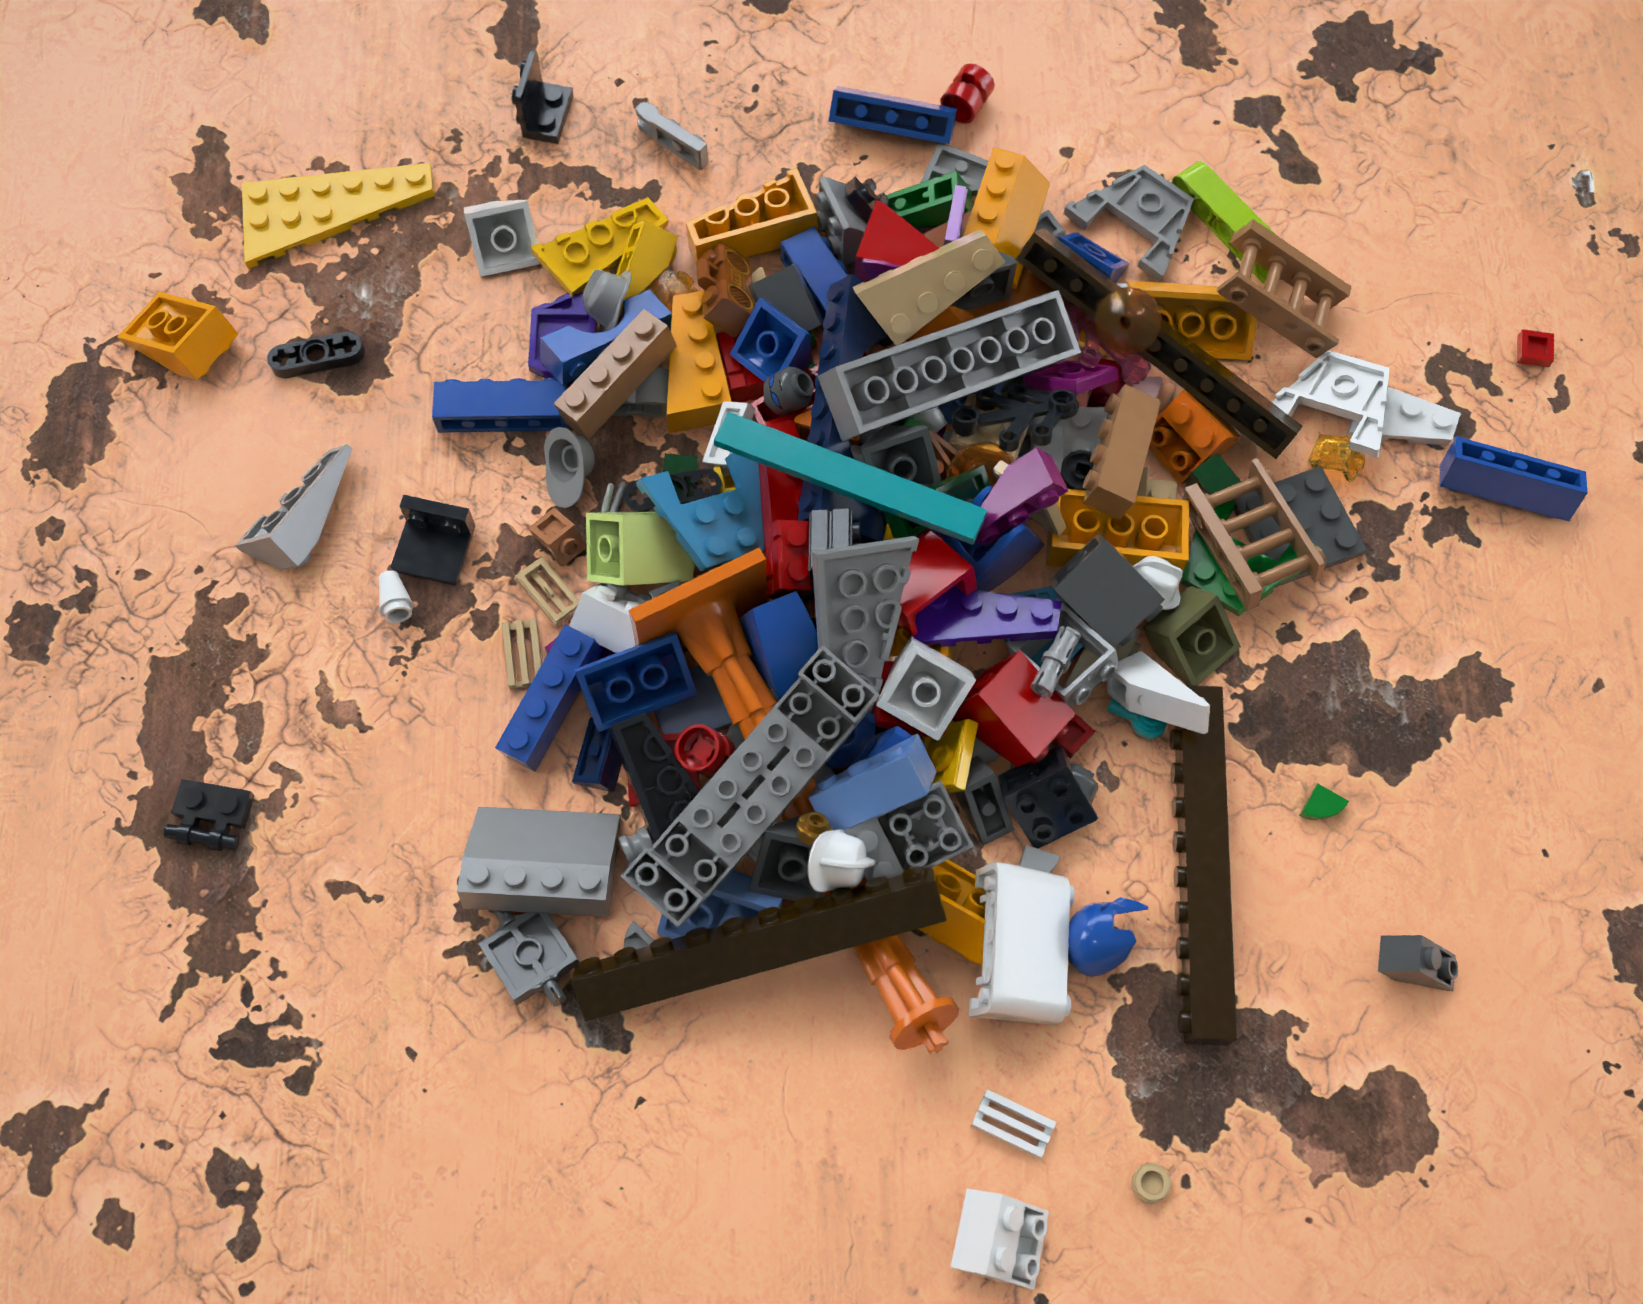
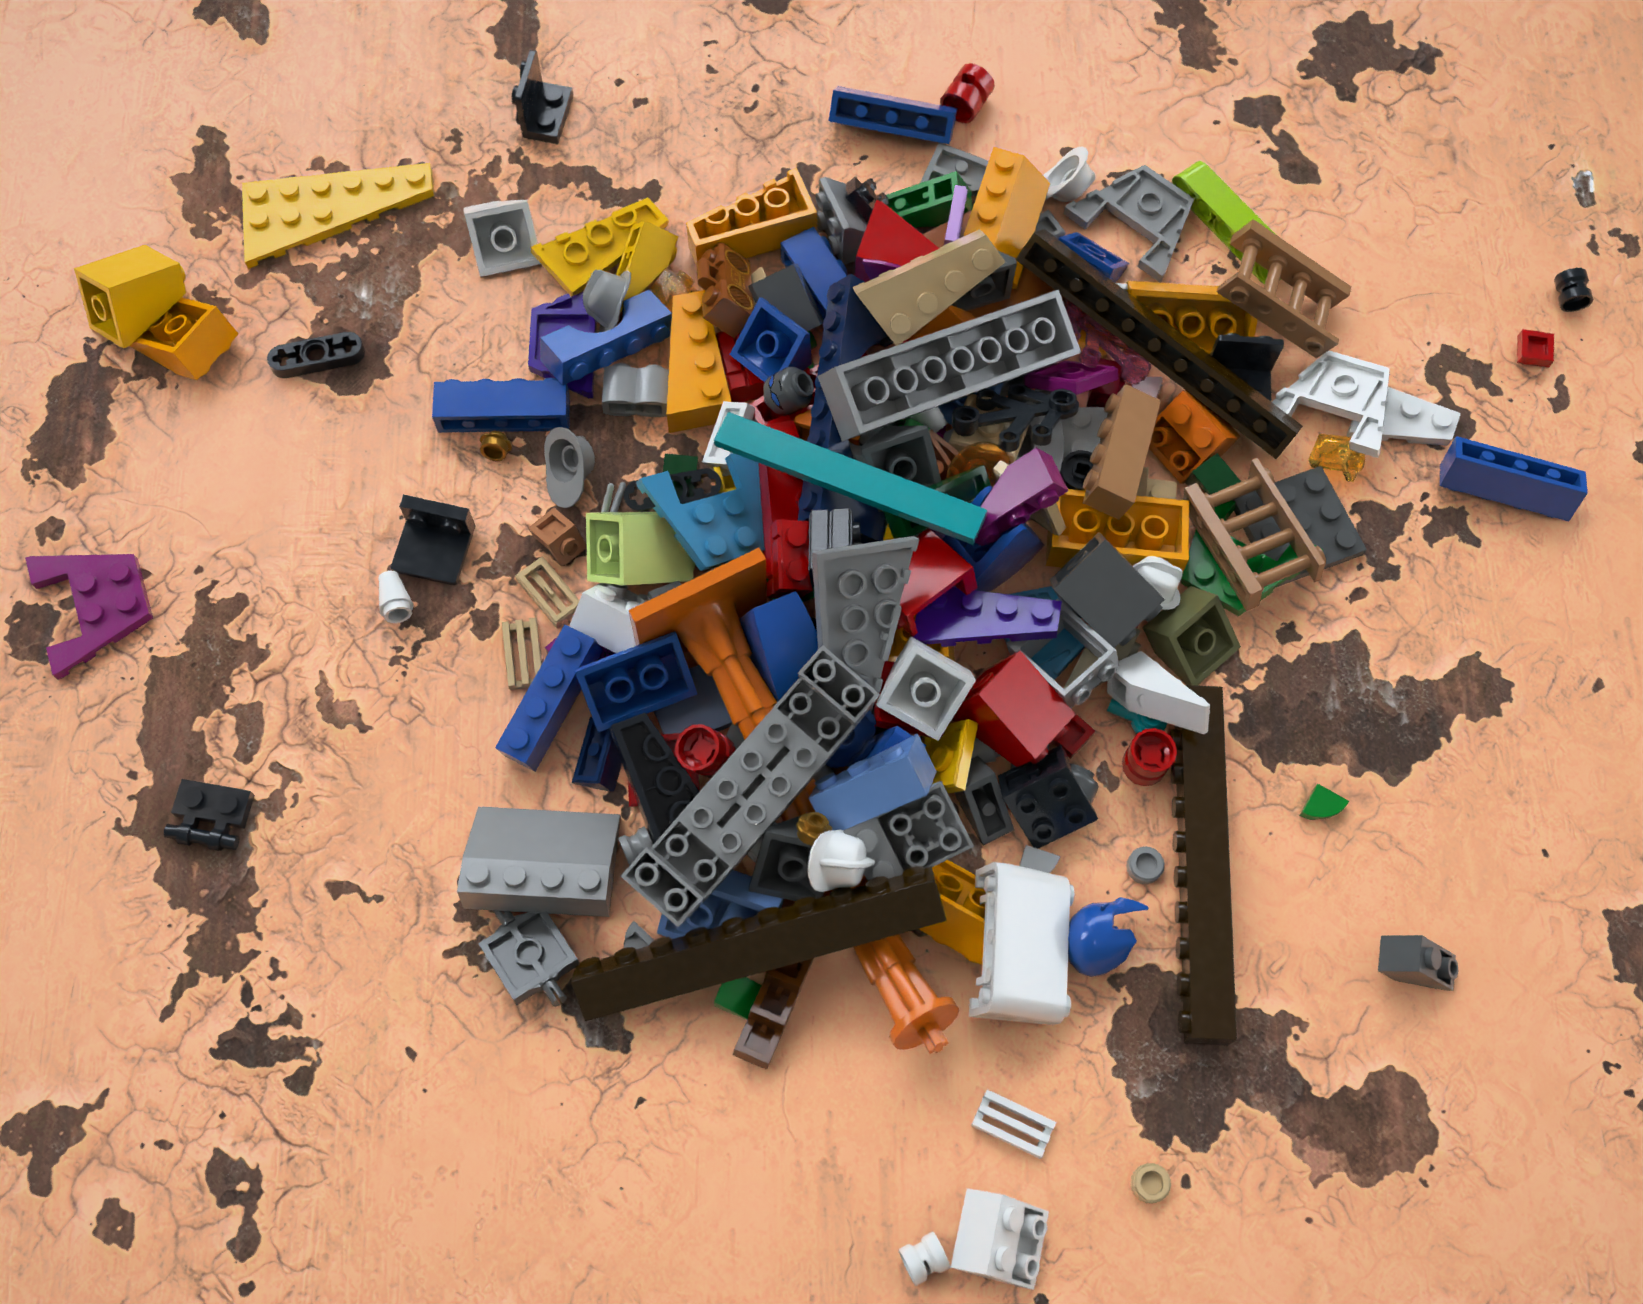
(107, 600): none -> magenta wing
(129, 292): none -> yellow slope
(295, 528): light grey wedge -> none
(495, 446): none -> pearl gold plate
(615, 374): medium nougat brick -> none
(672, 136): light grey hinge -> none
(737, 996): none -> green slope
(771, 1013): none -> reddish brown slope
(924, 1258): none -> white wheel
(1055, 661): light grey pin -> none
(1070, 176): none -> white piece
(1141, 311): clear orange dish -> none
(1145, 865): none -> light grey tile
(1149, 757): none -> red wheel
(1249, 358): none -> black bracket
(1573, 289): none -> black wheel

